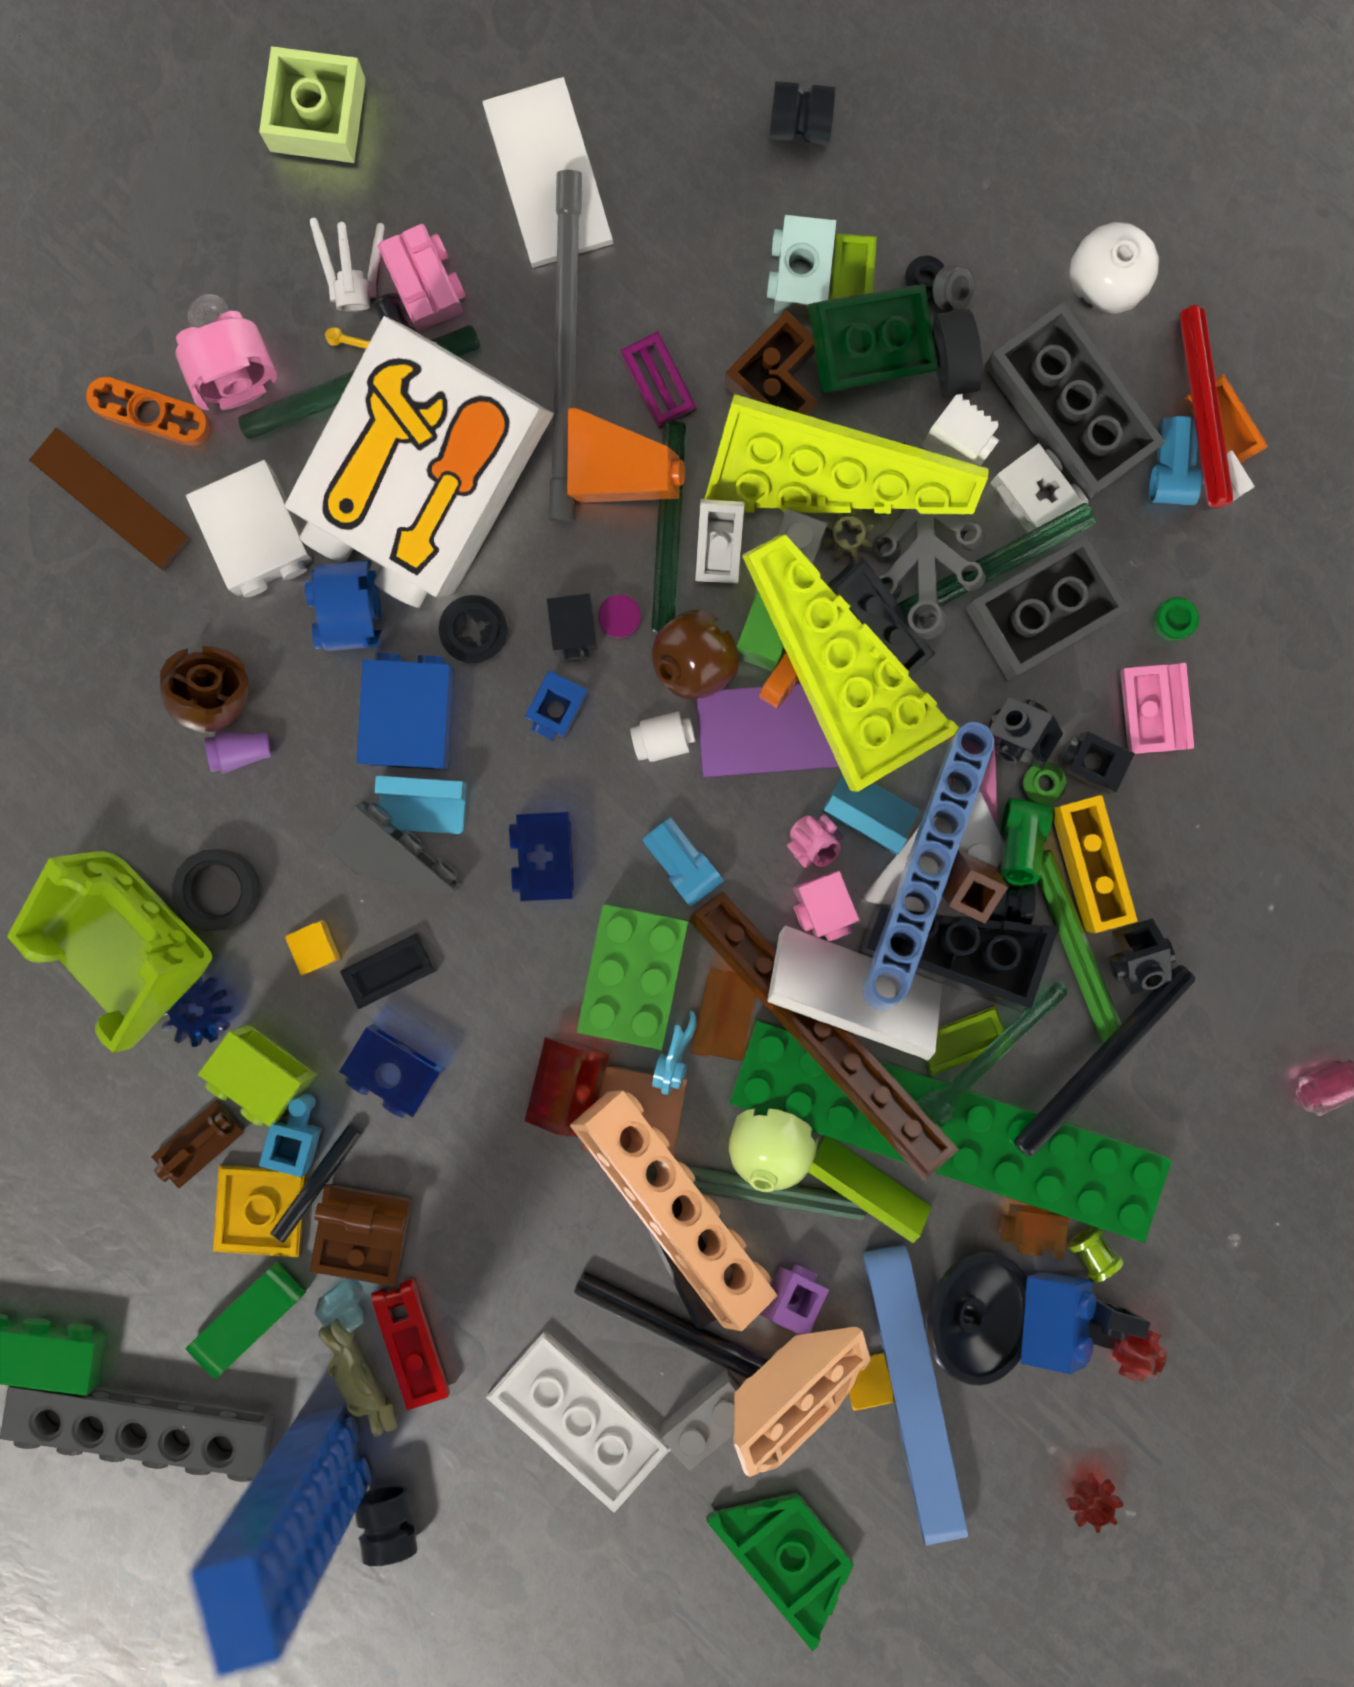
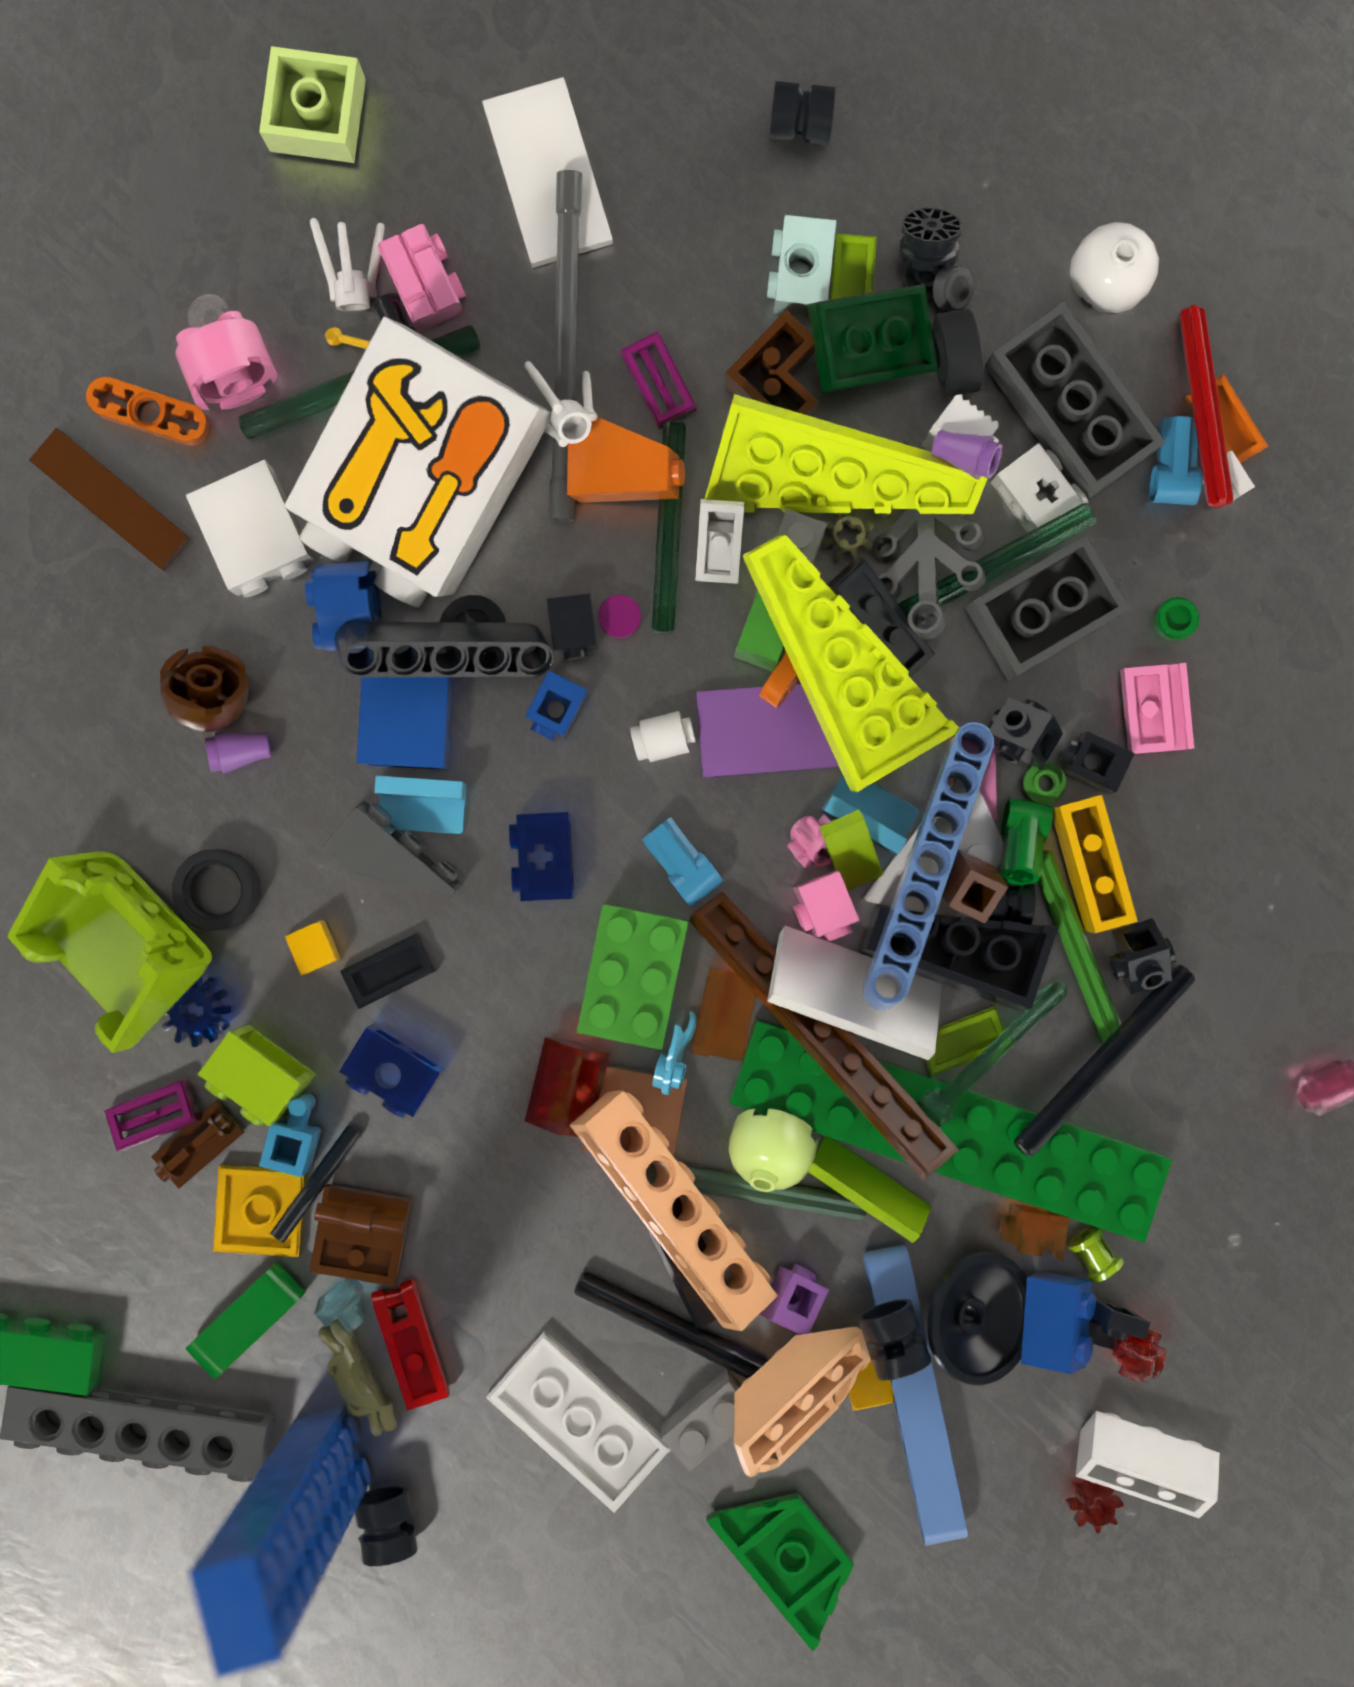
(185, 1103): none -> magenta tile
(428, 638): none -> black beam
(568, 417): none -> white plant
(694, 655): reddish brown cylinder -> none
(851, 849): none -> lime tile
(884, 1329): none -> black wheel
(930, 238): none -> black wheel
(968, 452): none -> medium lavender cone
(1148, 1464): none -> white brick

